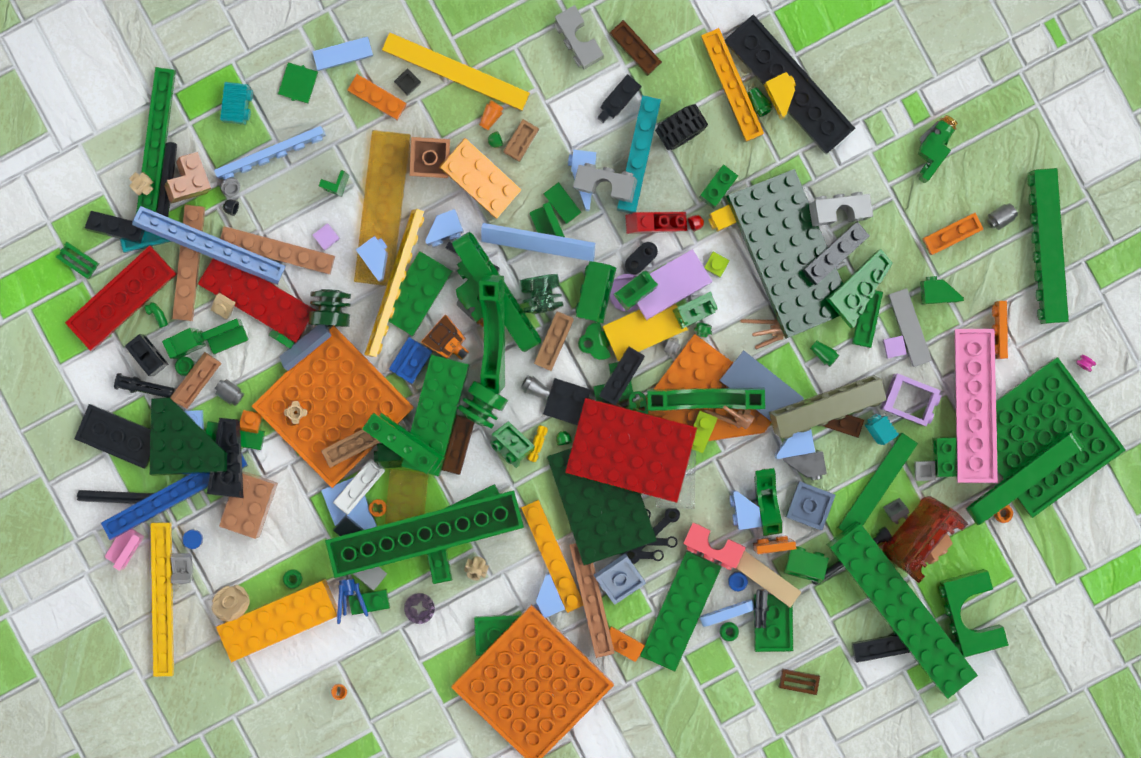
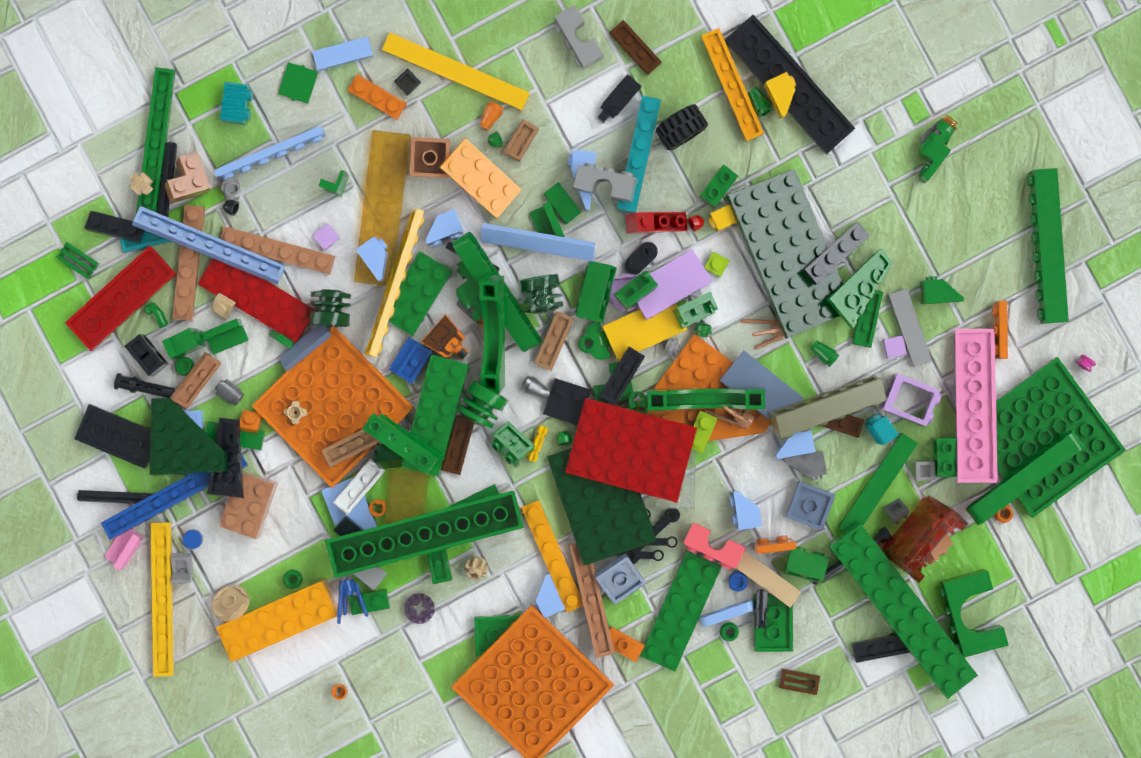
(767, 501): green arch -> none
(856, 206): arch -> none
(952, 234): orange plate -> none
(1002, 216): flat silver brick -> none

